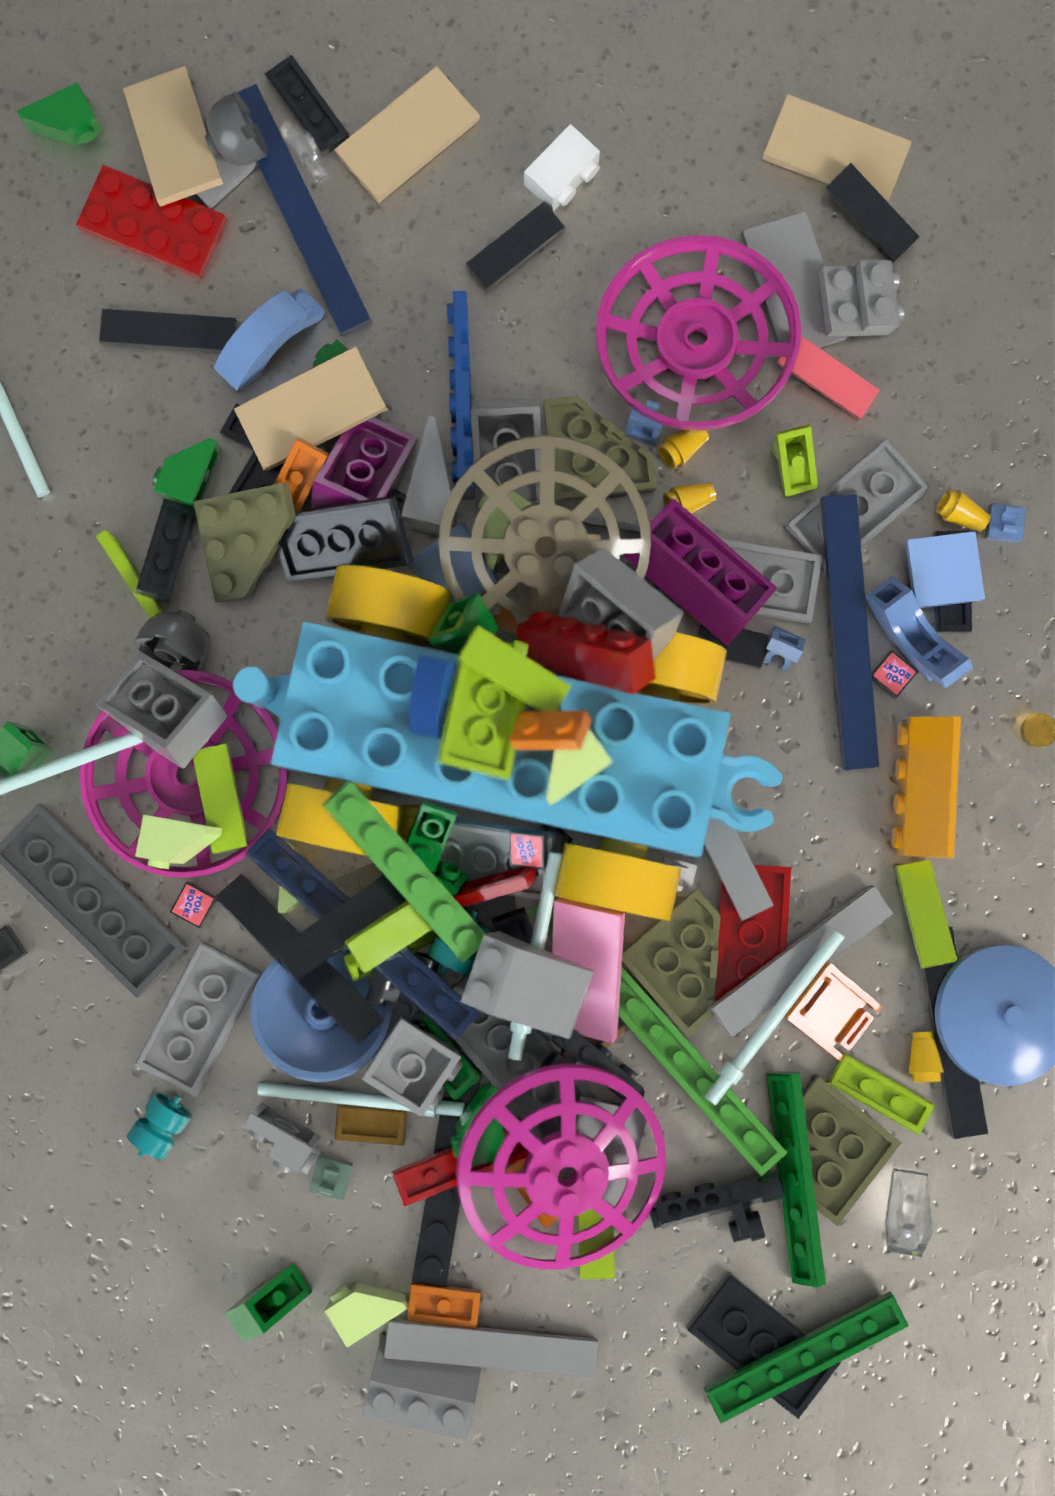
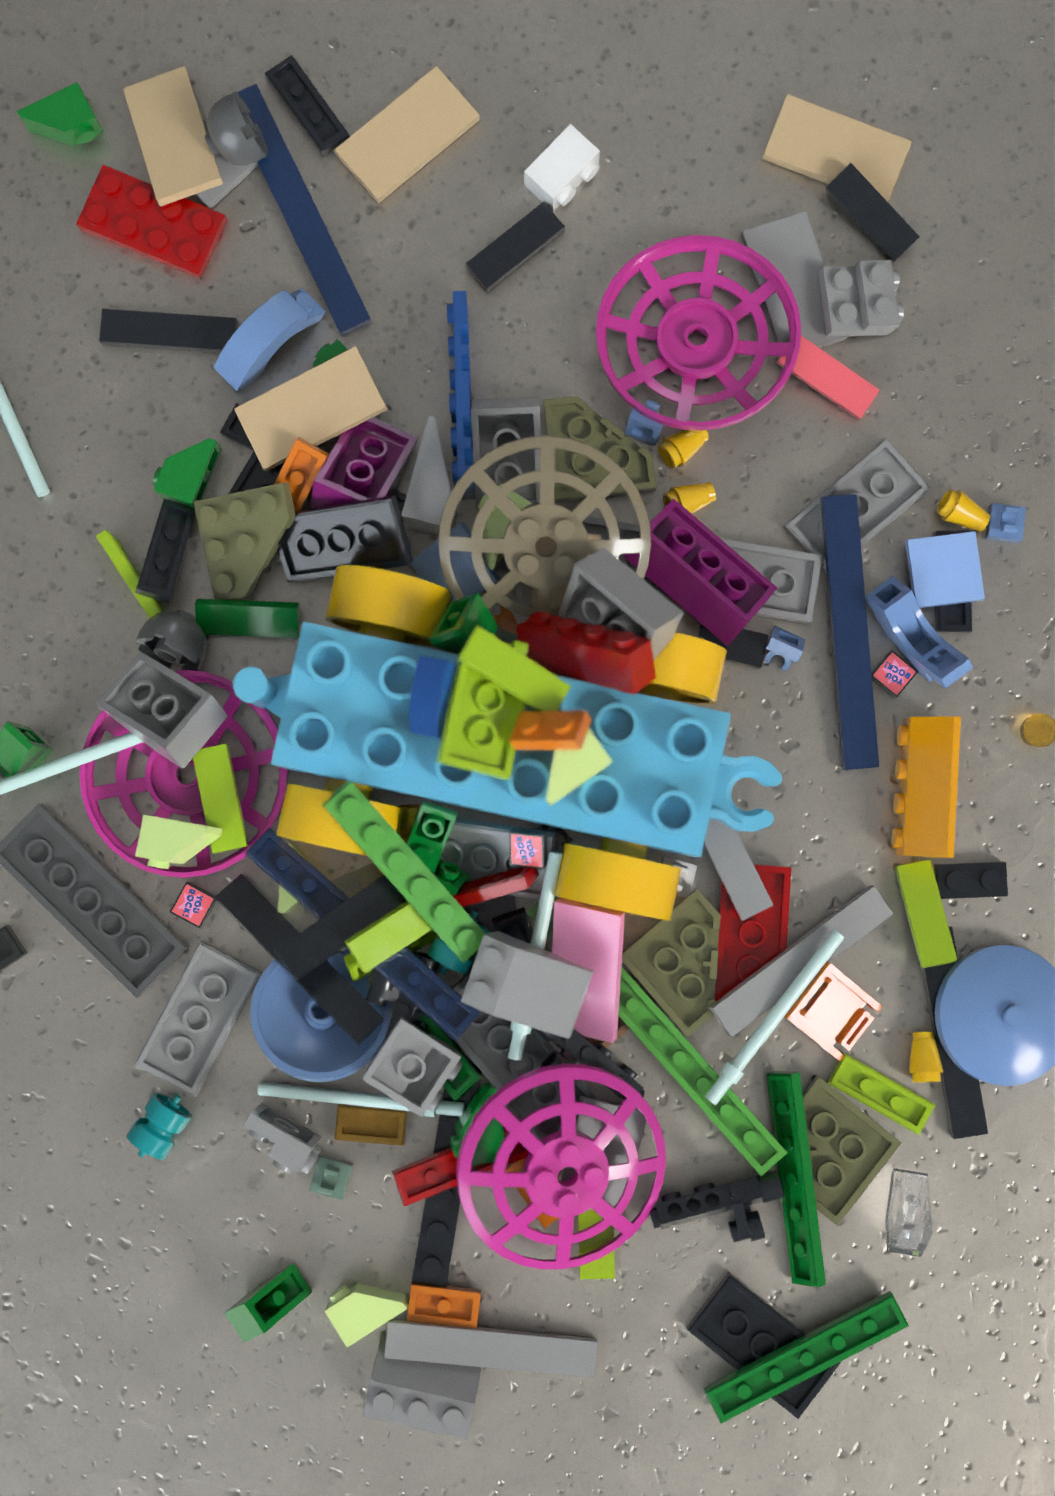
(248, 618): none -> green tile
(304, 148): clear plate -> none
(795, 460): lime slope -> none
(971, 880): none -> black plate

